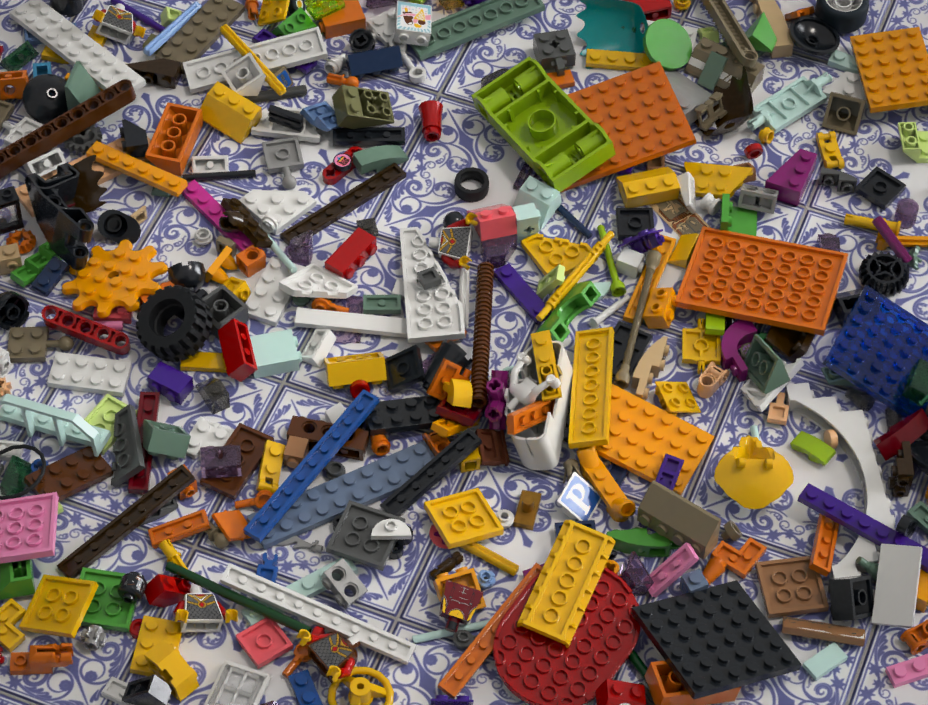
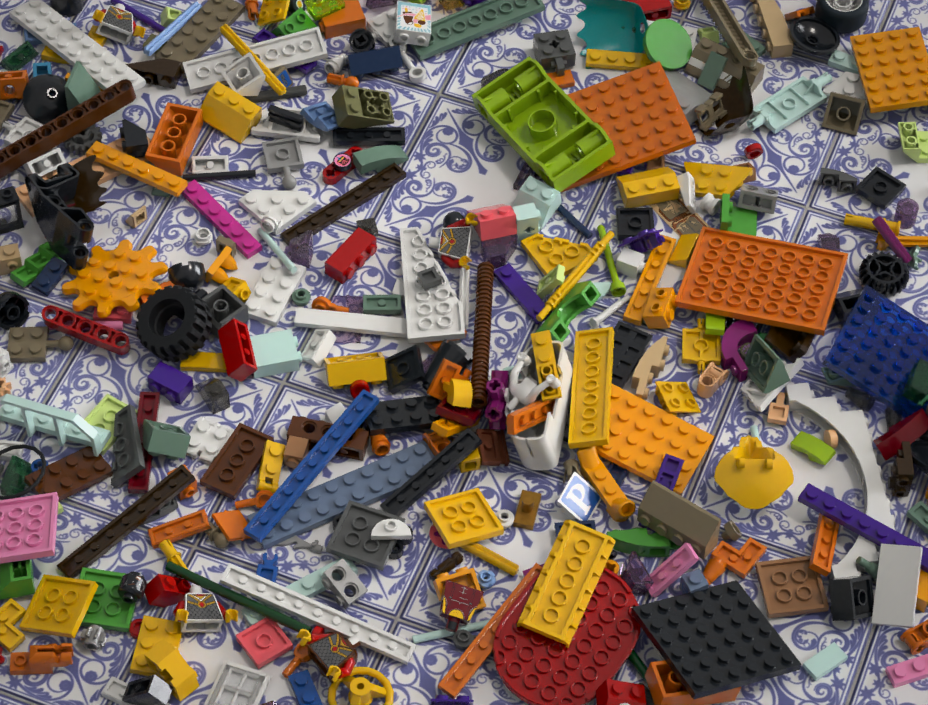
(27, 244): orange gear -> none
(89, 374): white plate -> none
(118, 226): black piece -> none
(221, 461): clear purple brick -> none
(241, 220): dark brown plate -> none
(251, 260): orange brick -> none
(317, 283): white plate -> none
(334, 469): dark grey plate -> none
(431, 119): red plant -> none
(471, 174): black tyre -> none
(622, 377): dark tan hose -> none
(761, 34): bright green slope -> none
(766, 135): yellow plate -> none
(793, 177): magenta wedge -> none
(823, 631): medium nougat tile -> none
(829, 151): yellow plate -> none
(906, 526): black beam -> none

